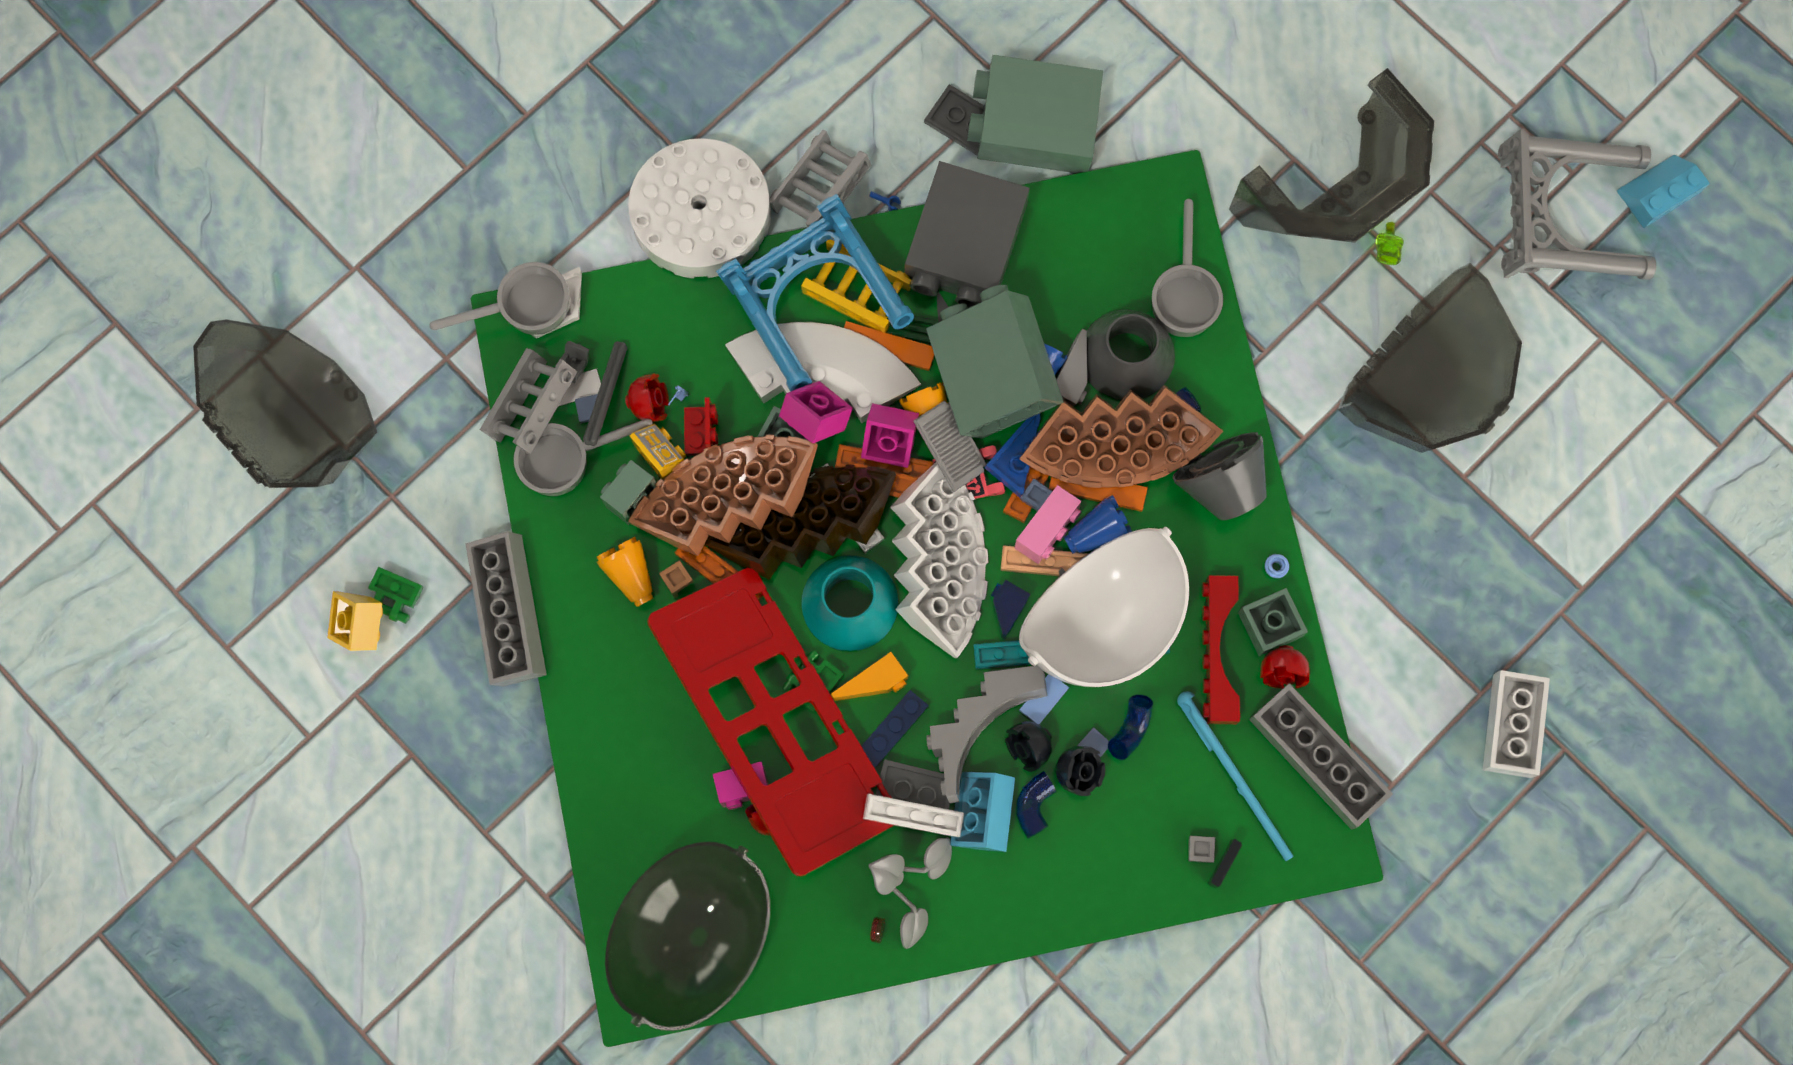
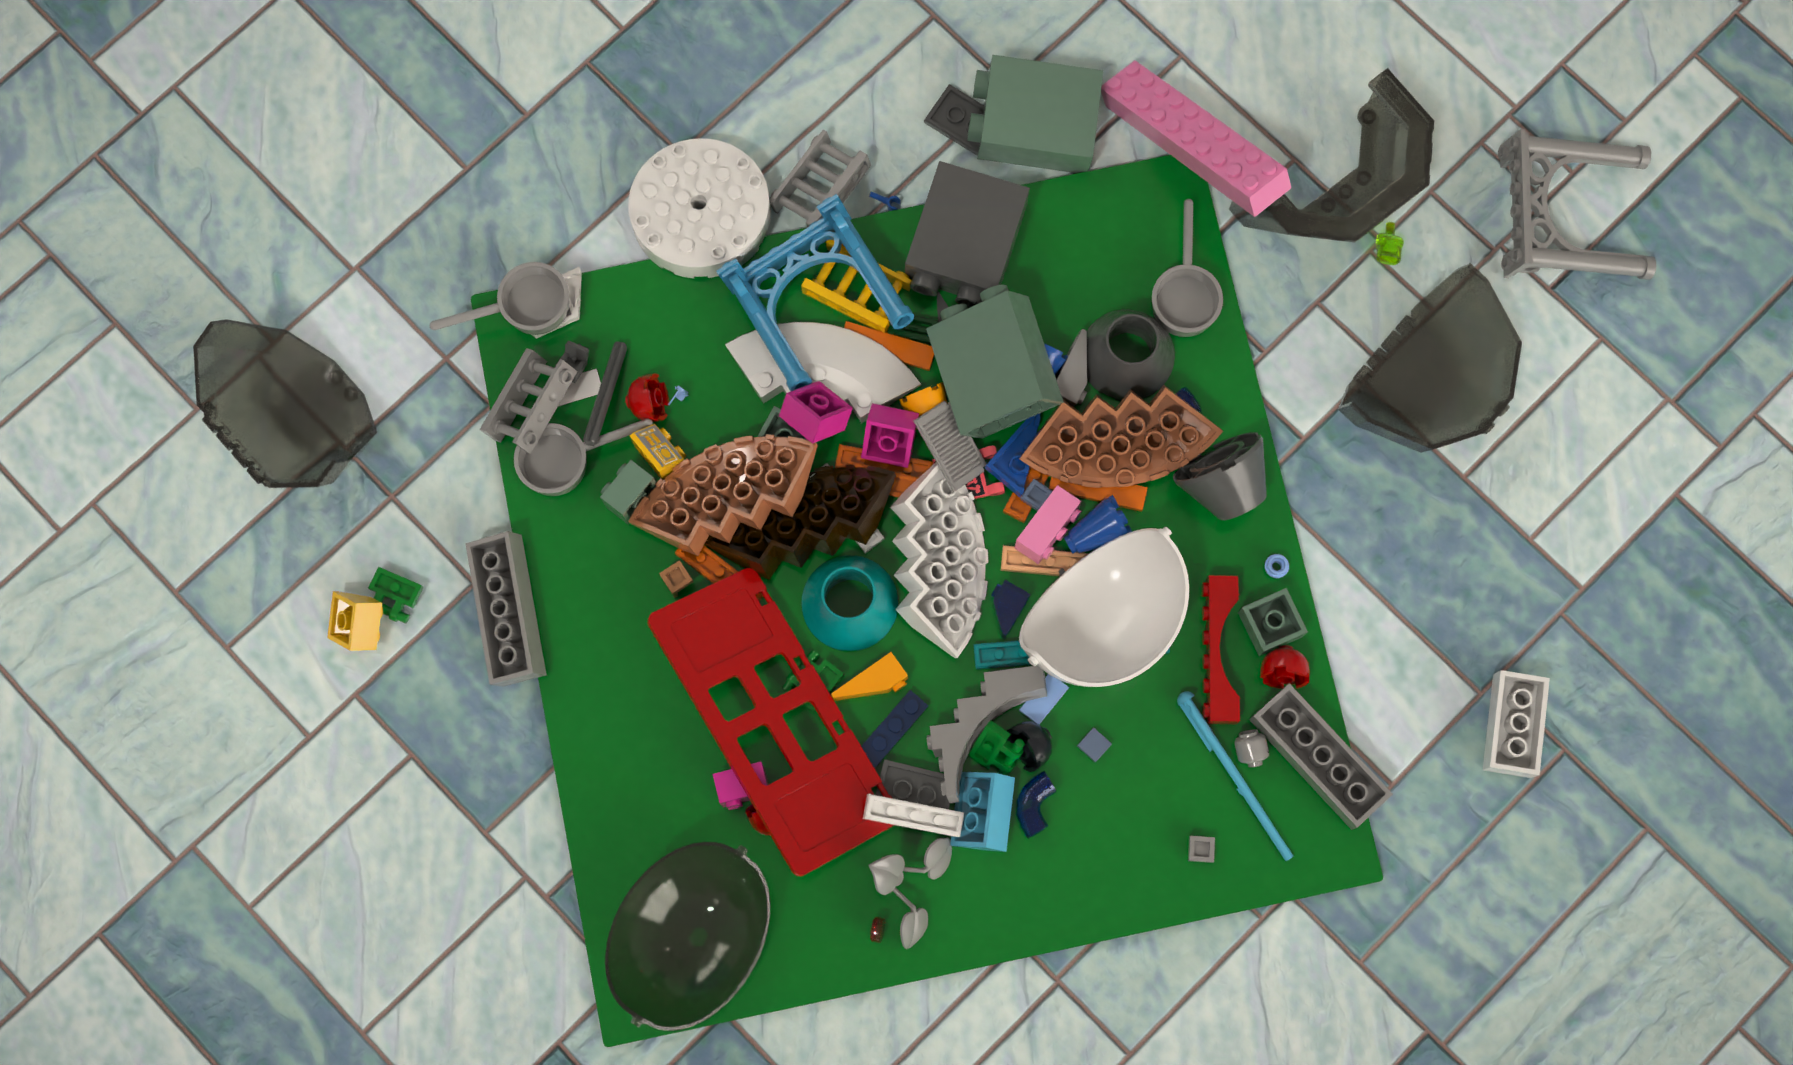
(584, 407): sand blue tile -> none
(628, 570): light orange cone -> none
(699, 428): red bracket -> none
(991, 743): none -> green plate
(1080, 770): black cylinder -> none
(1133, 727): cylinder -> none
(1196, 138): none -> bright pink brick
(1225, 863): black tile -> none
(1251, 748): none -> light grey head
(1663, 189): medium azure slope -> none

